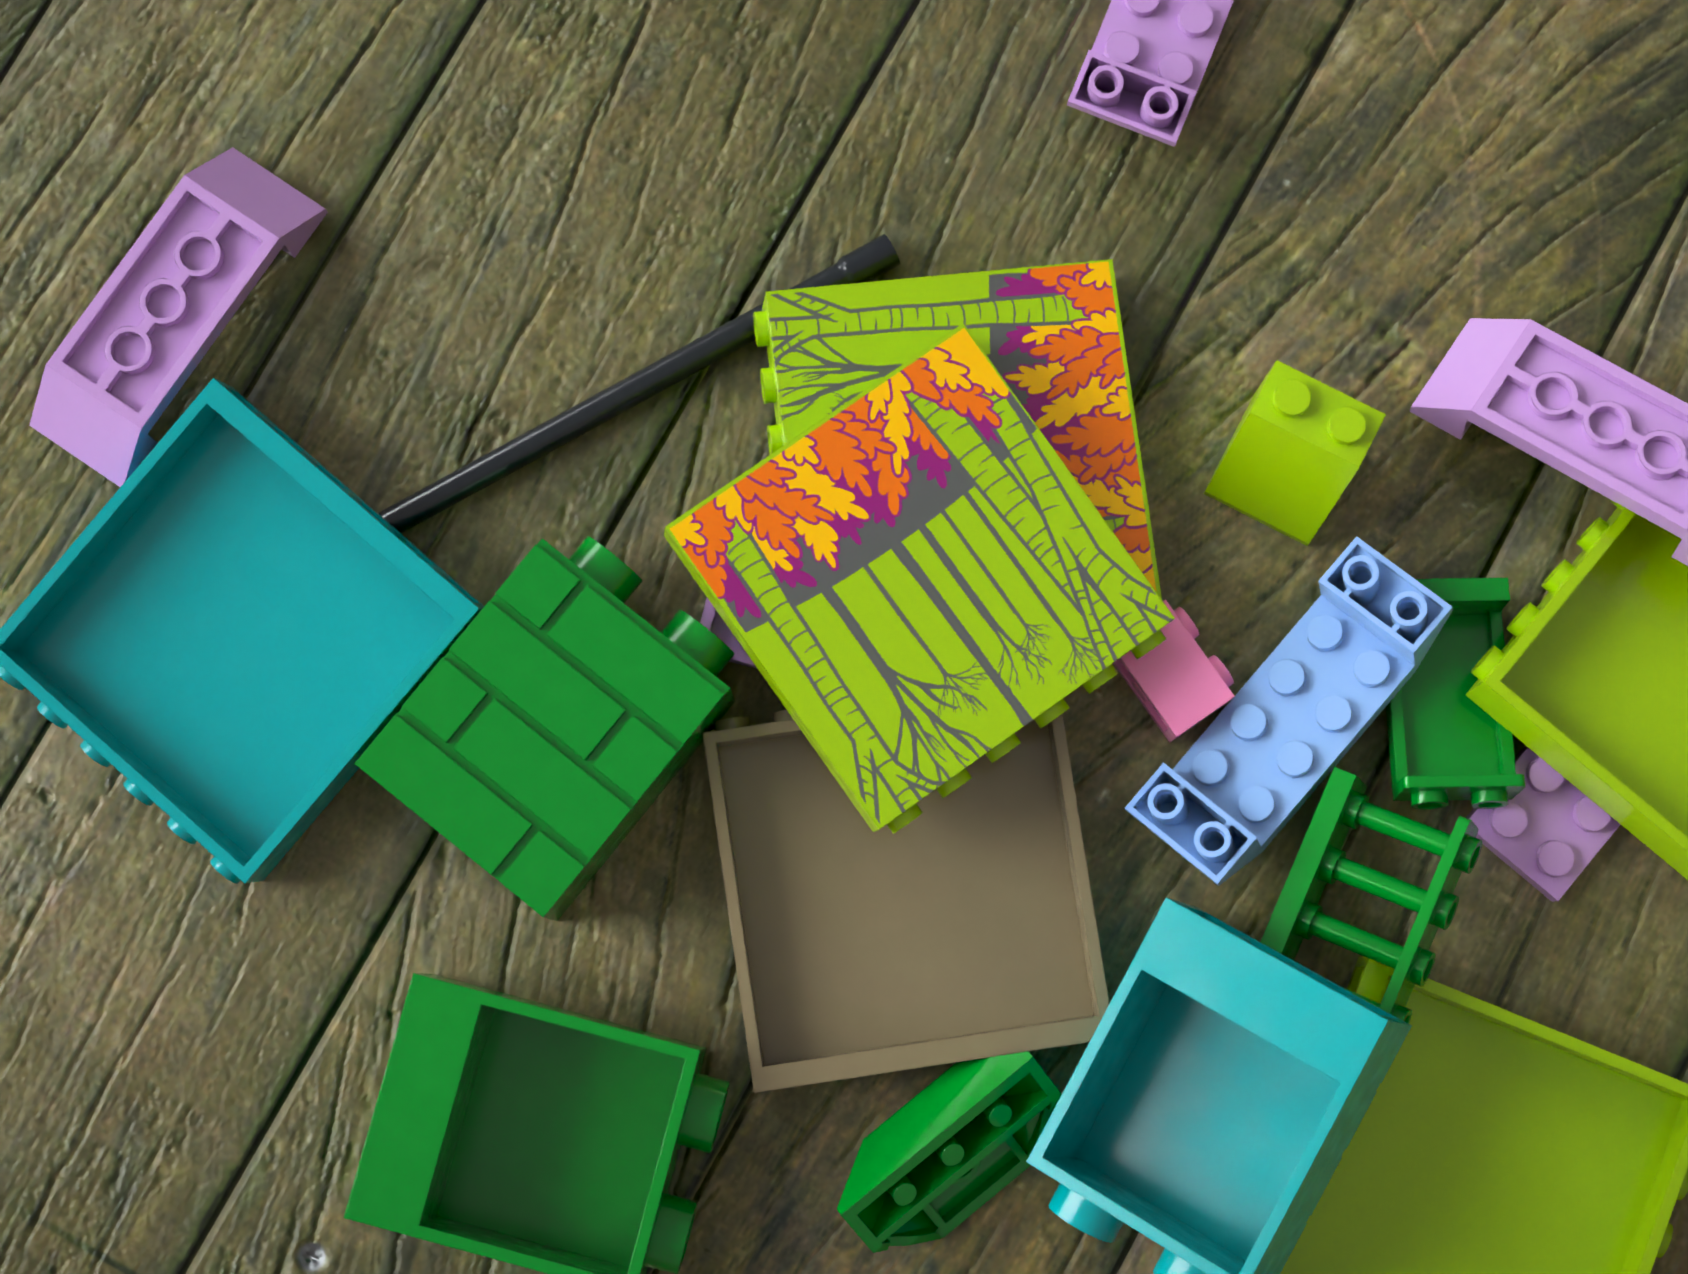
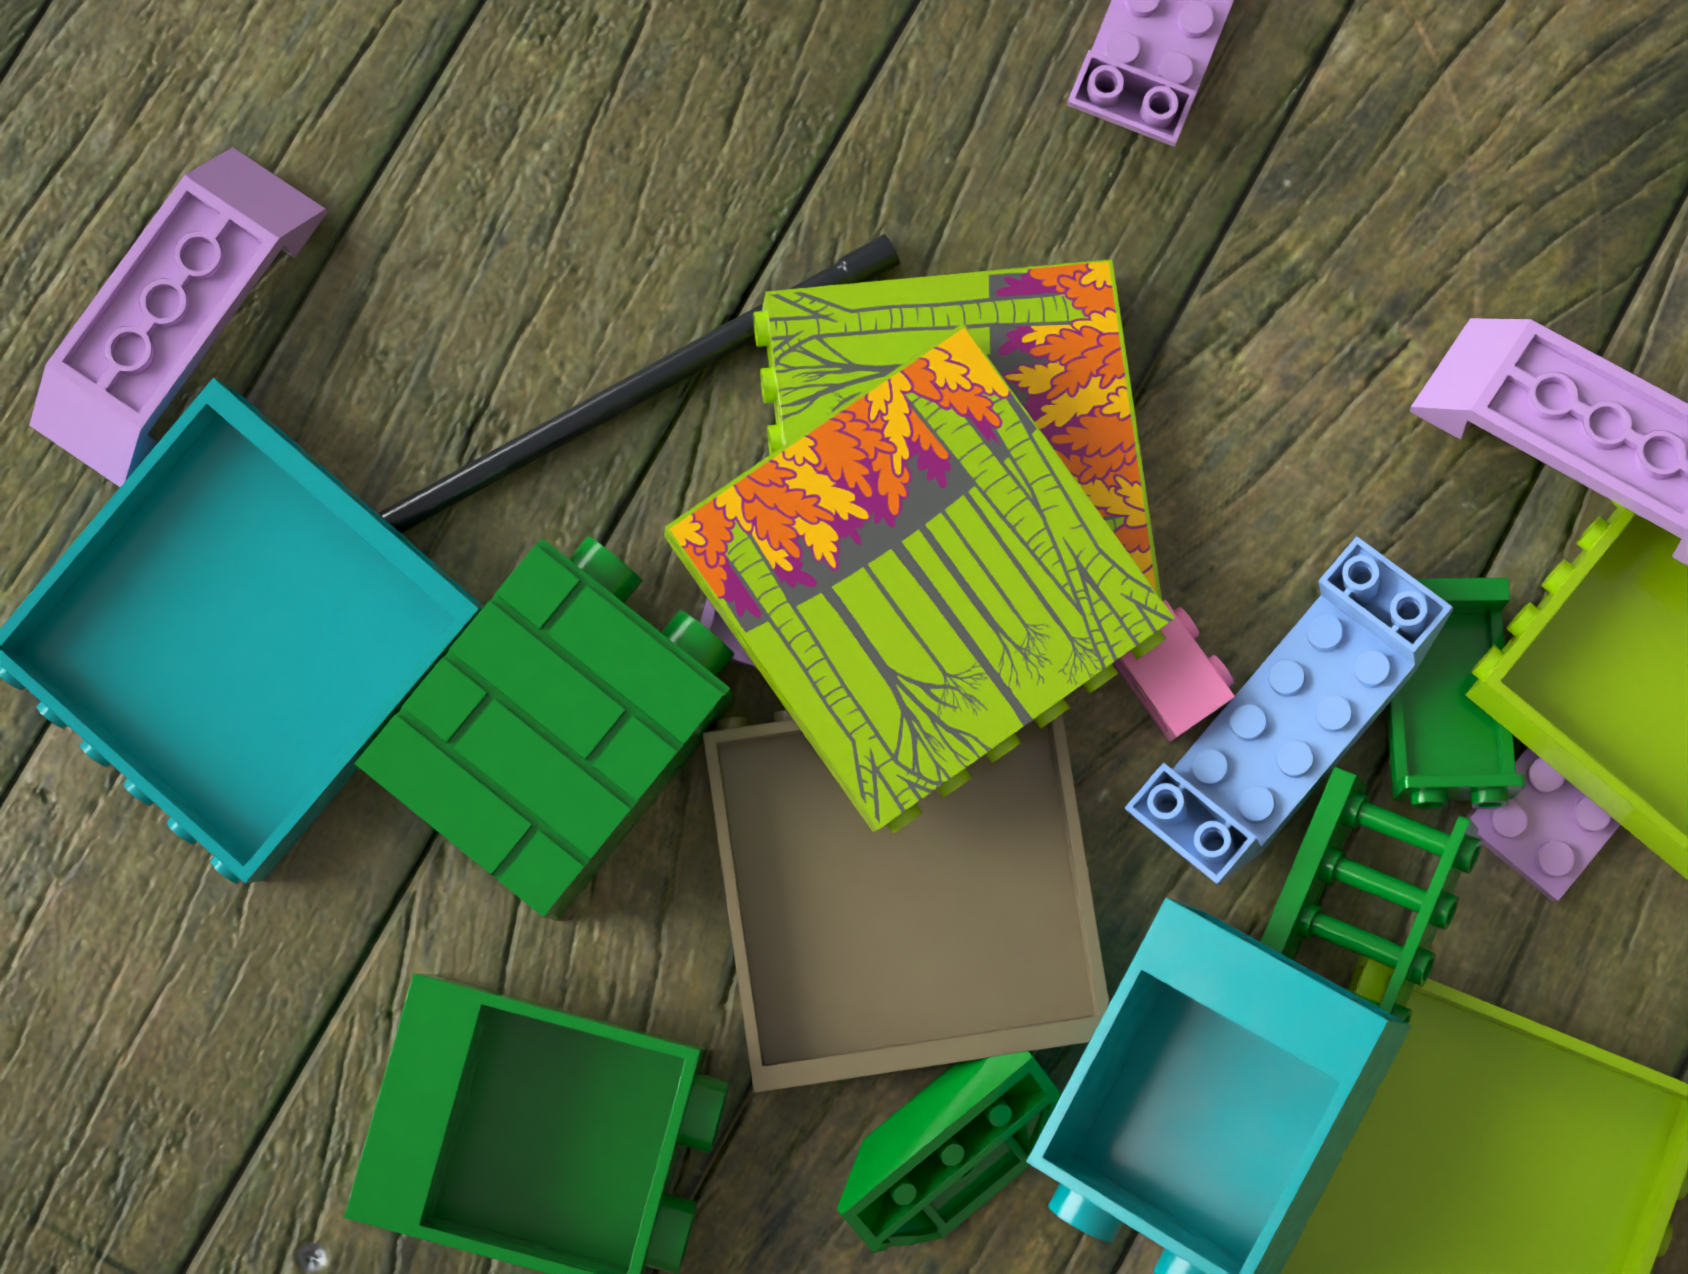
(1294, 453): lime slope -> none

